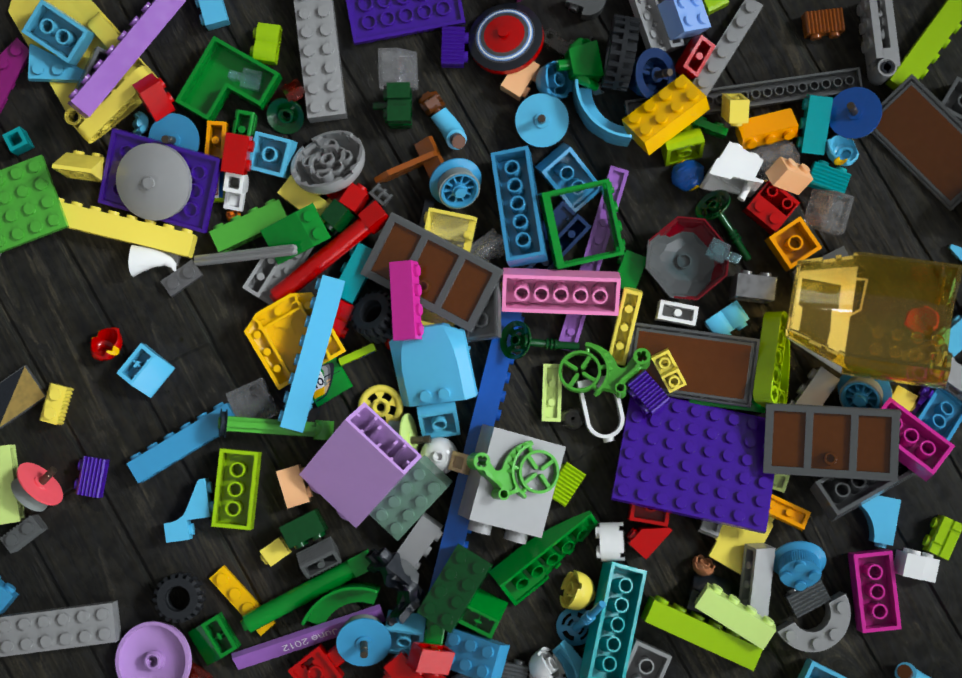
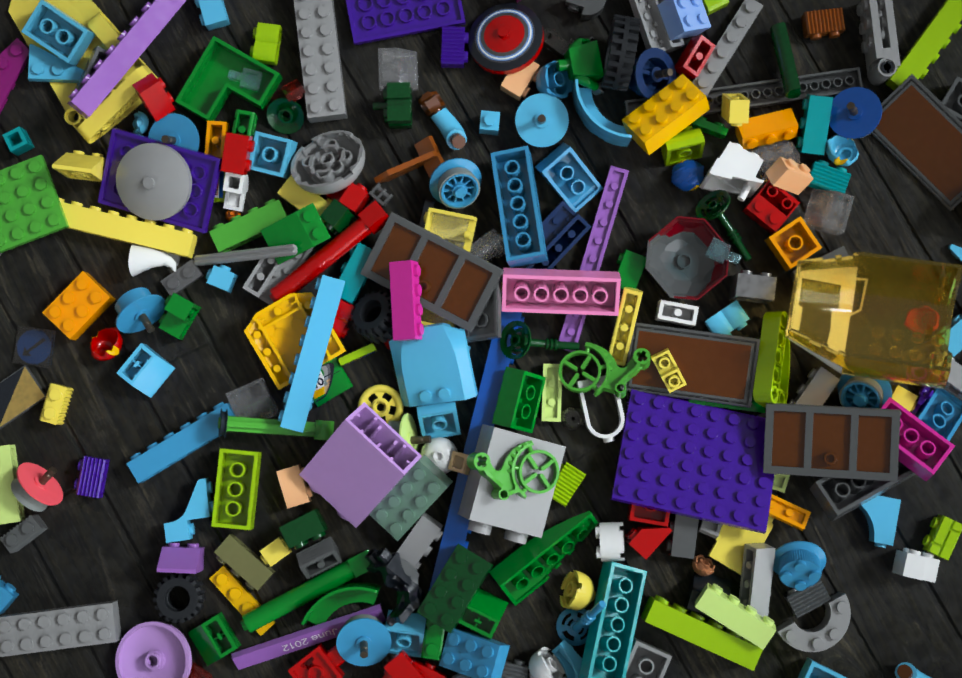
(34, 346): none -> clear smoke piece
(79, 305): none -> light orange brick
(138, 310): none -> dark azure piece
(179, 315): none -> green brick
(181, 558): none -> medium lavender slope
(221, 278): none -> medium azure brick
(243, 562): none -> olive brick
(430, 659): brick -> none
(489, 122): none -> medium azure brick
(519, 400): none -> green brick
(614, 224): green window -> none
(647, 393): dark purple brick -> none
(683, 537): none -> dark grey brick
(785, 60): none -> dark green brick
(874, 590): dark pink brick -> none

